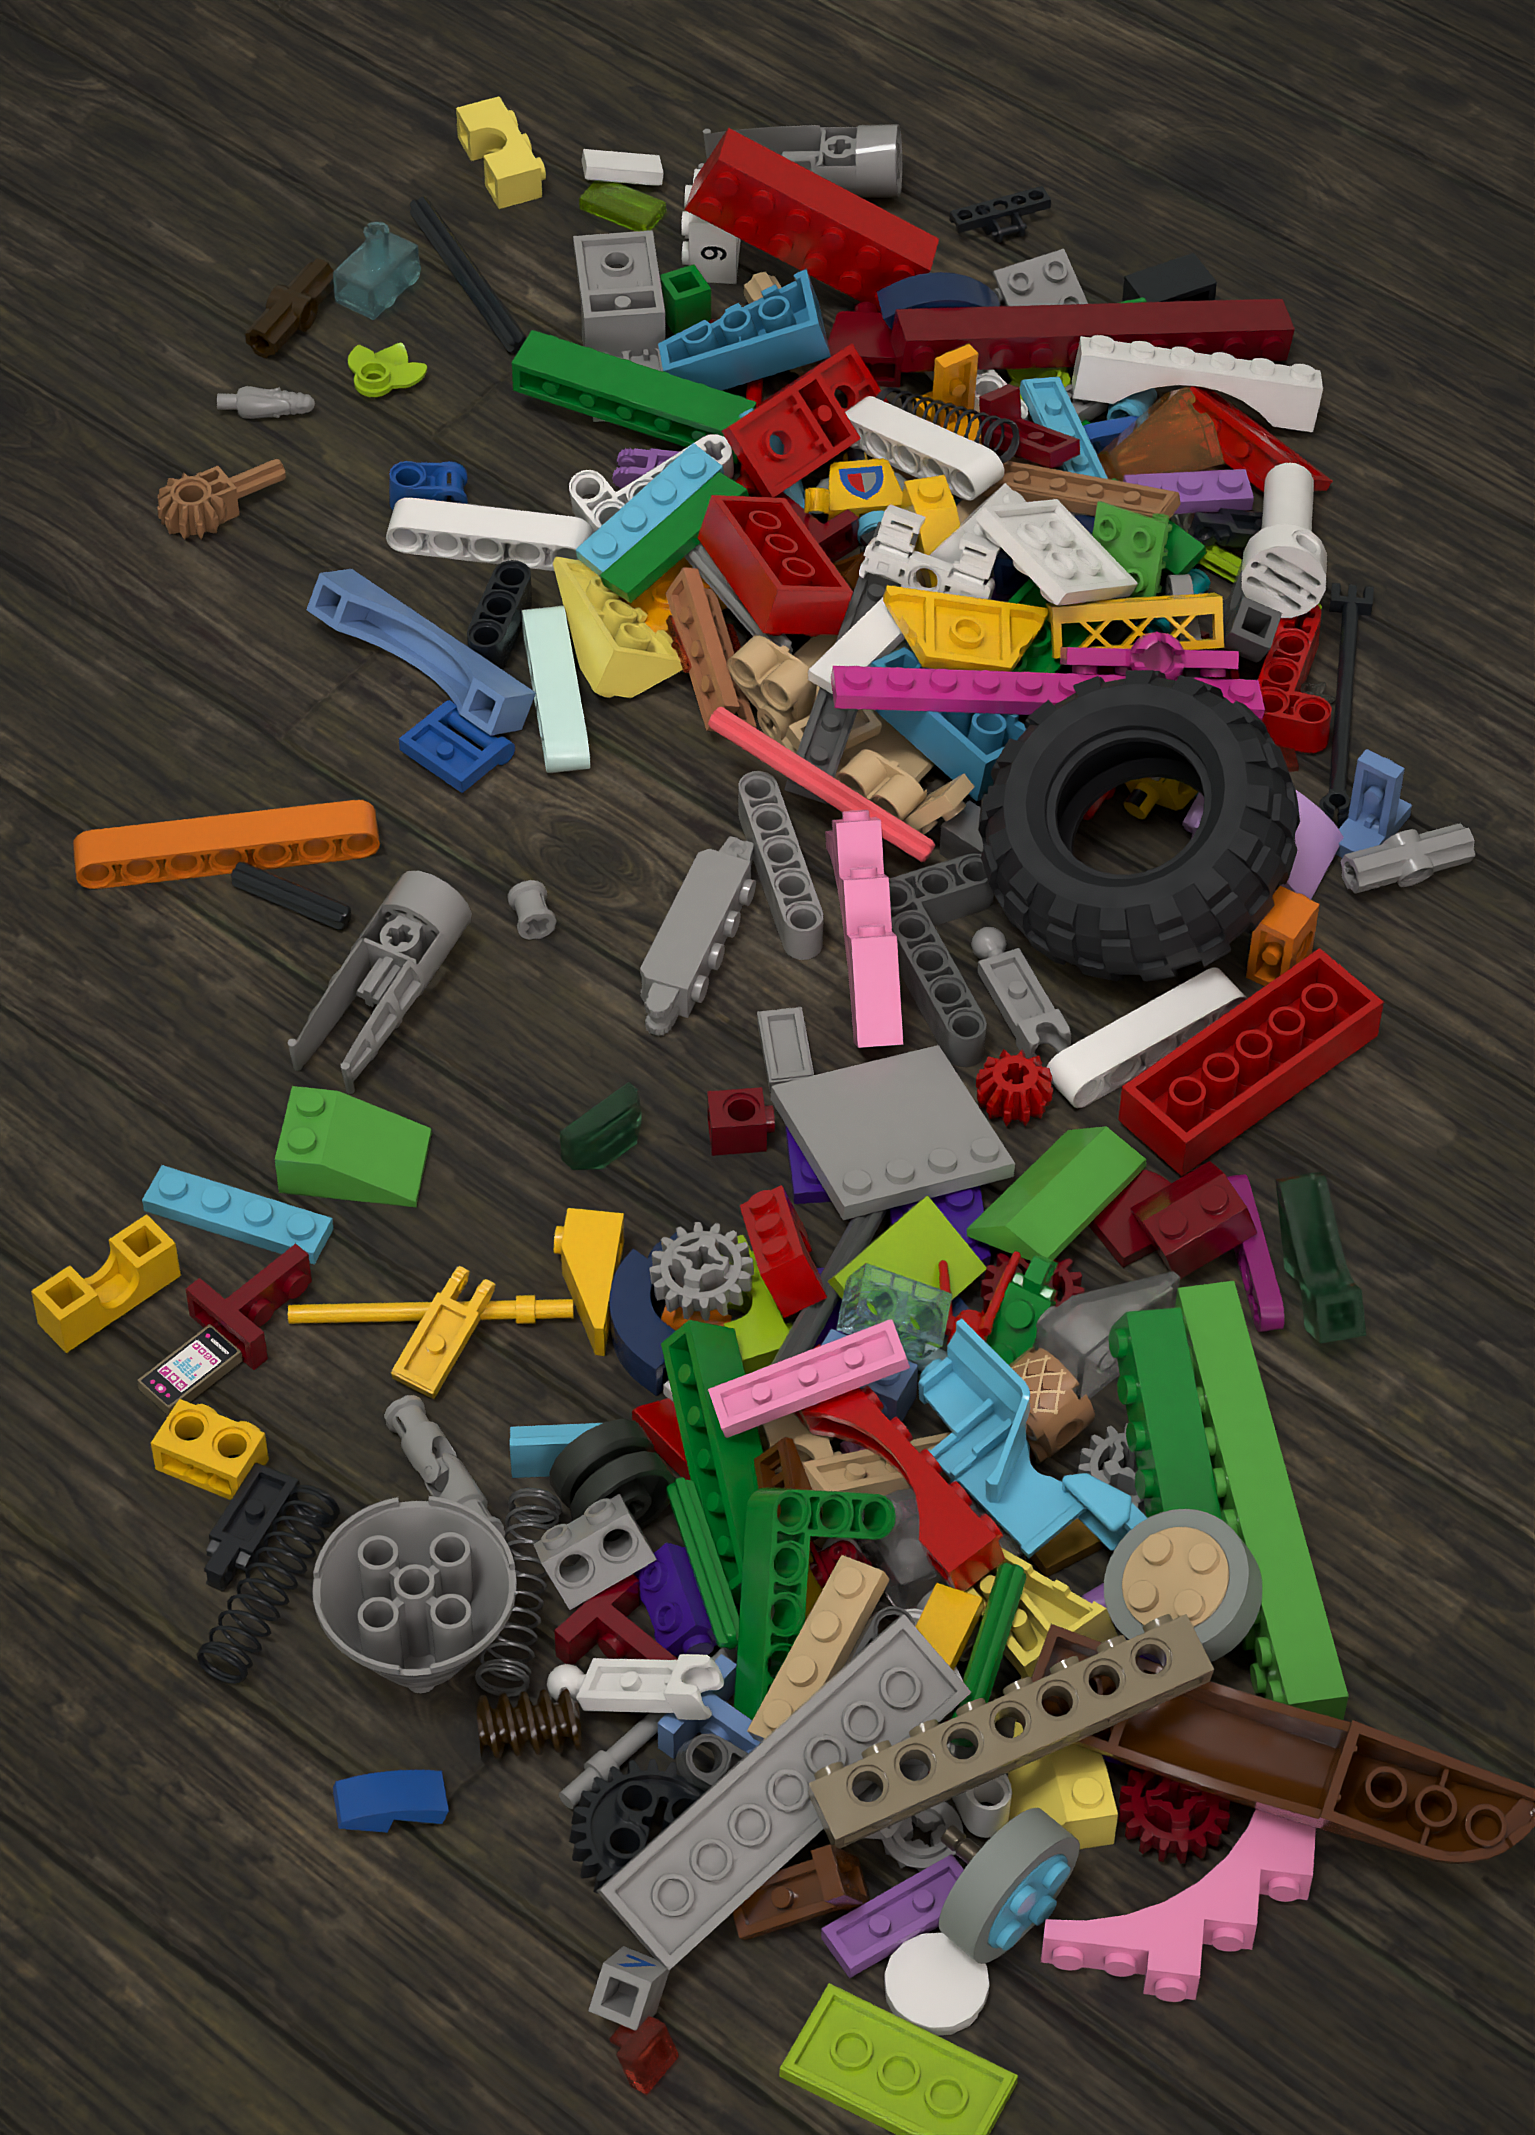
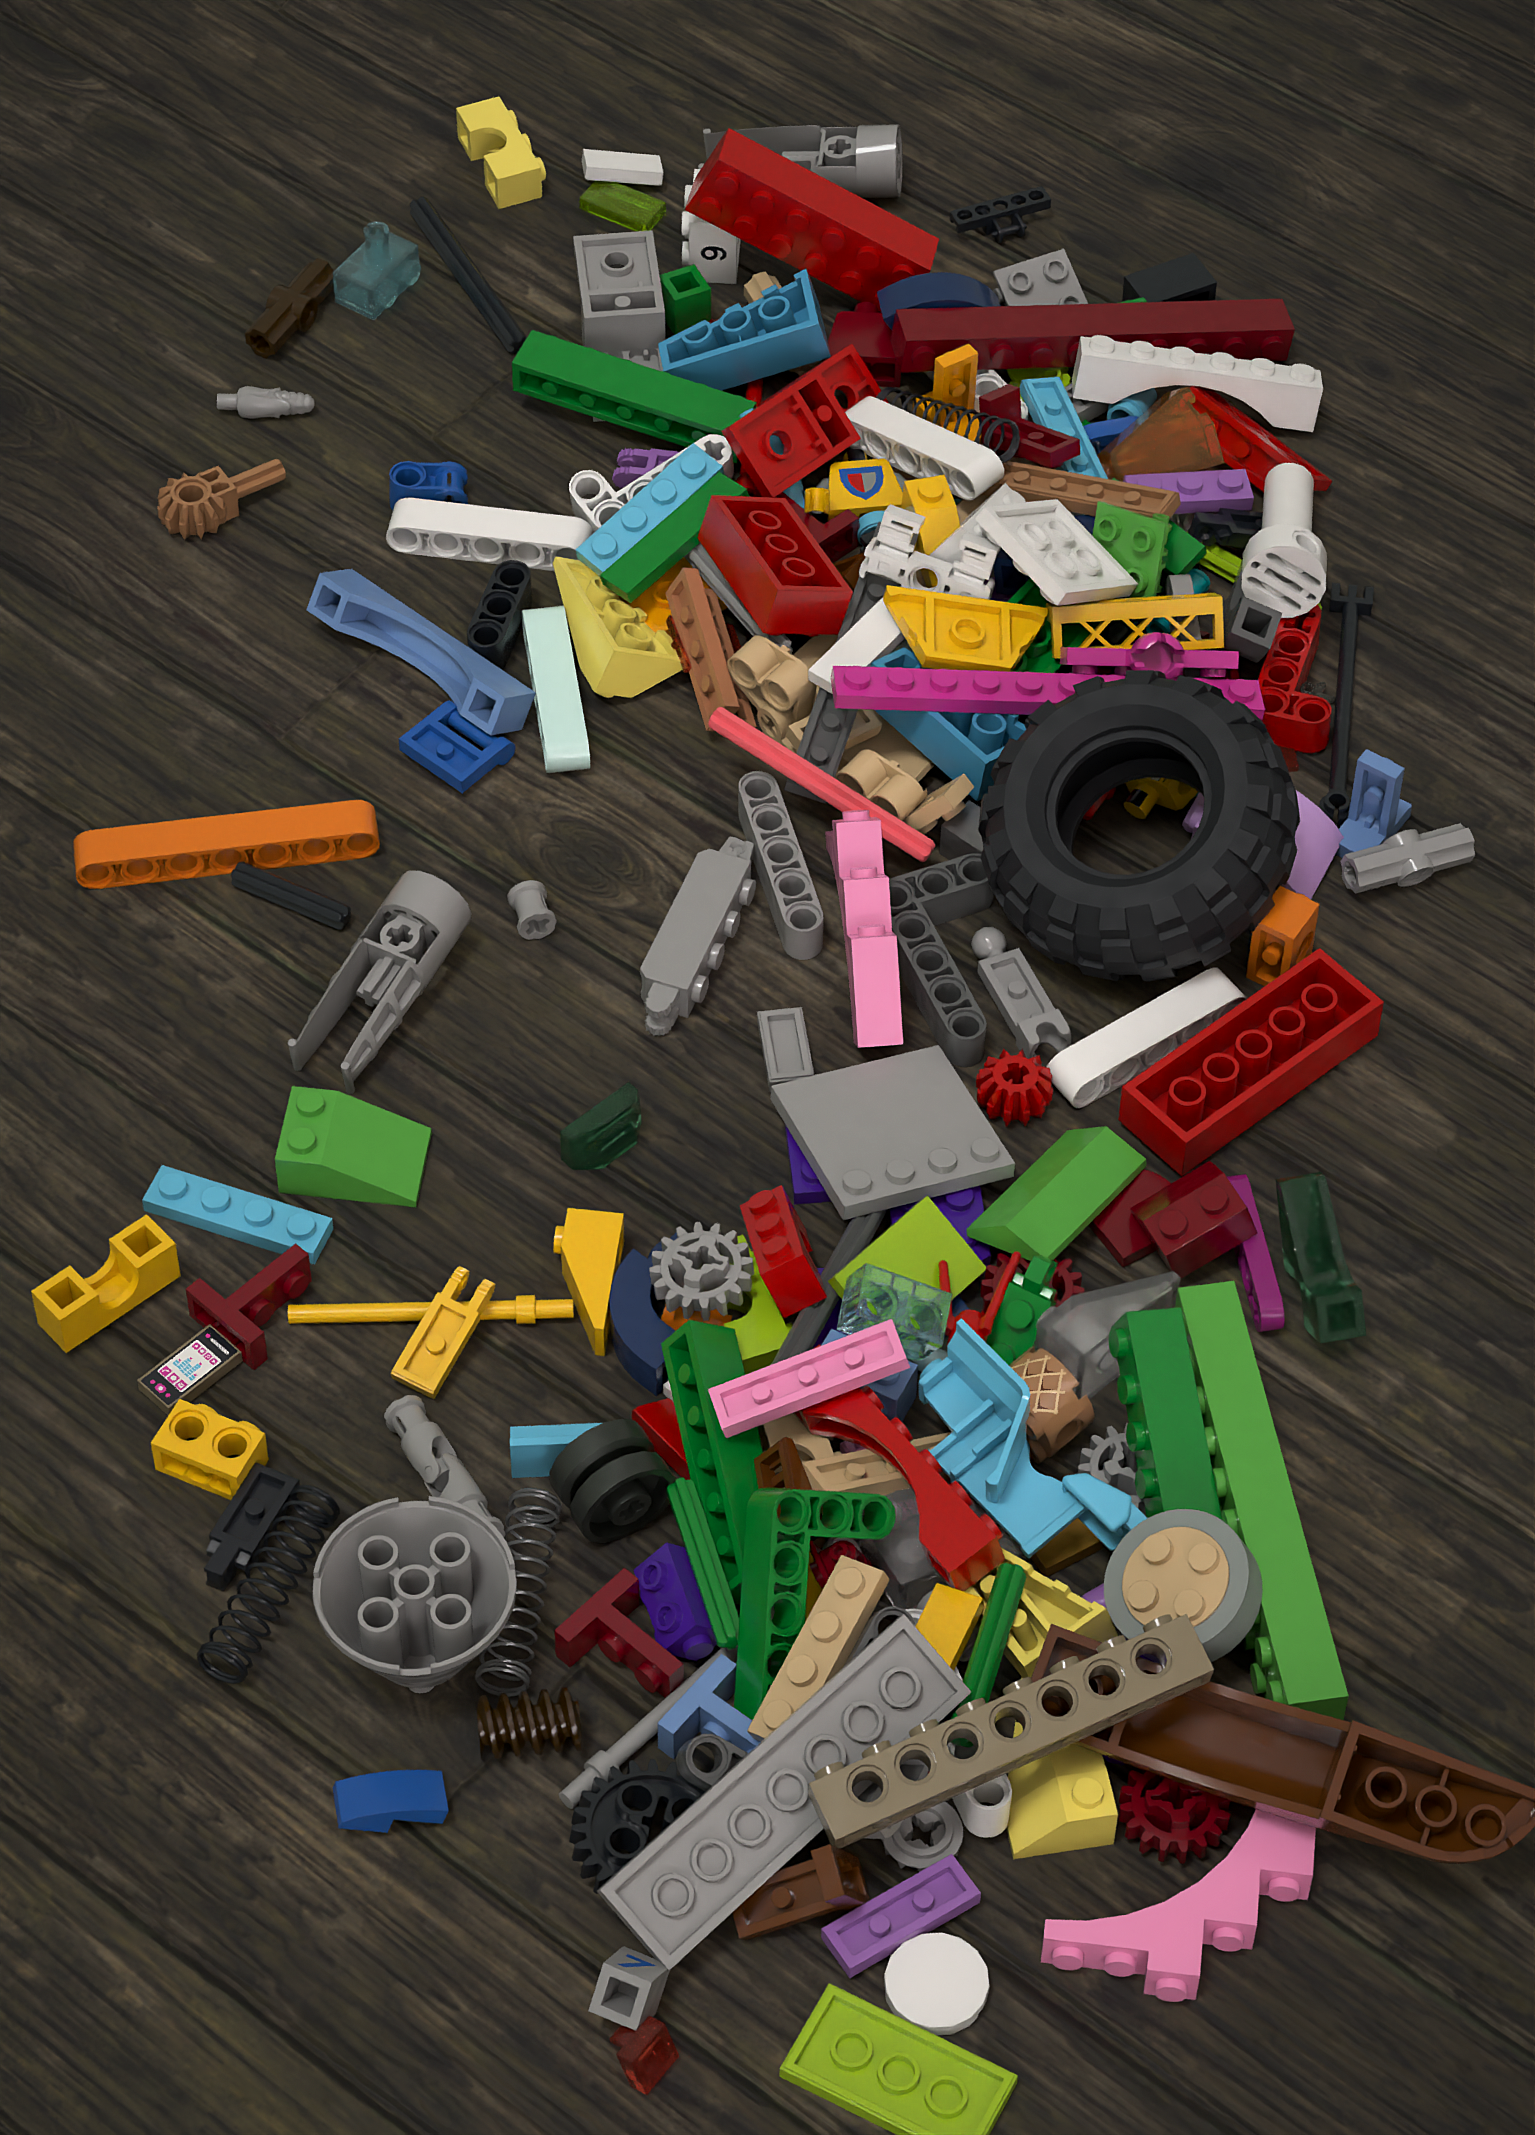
(384, 370): lime plate -> none
(600, 1561): light grey brick -> none
(641, 1685): white plate -> none
(738, 1121): dark red brick -> none
(1006, 1883): light grey wheel -> none

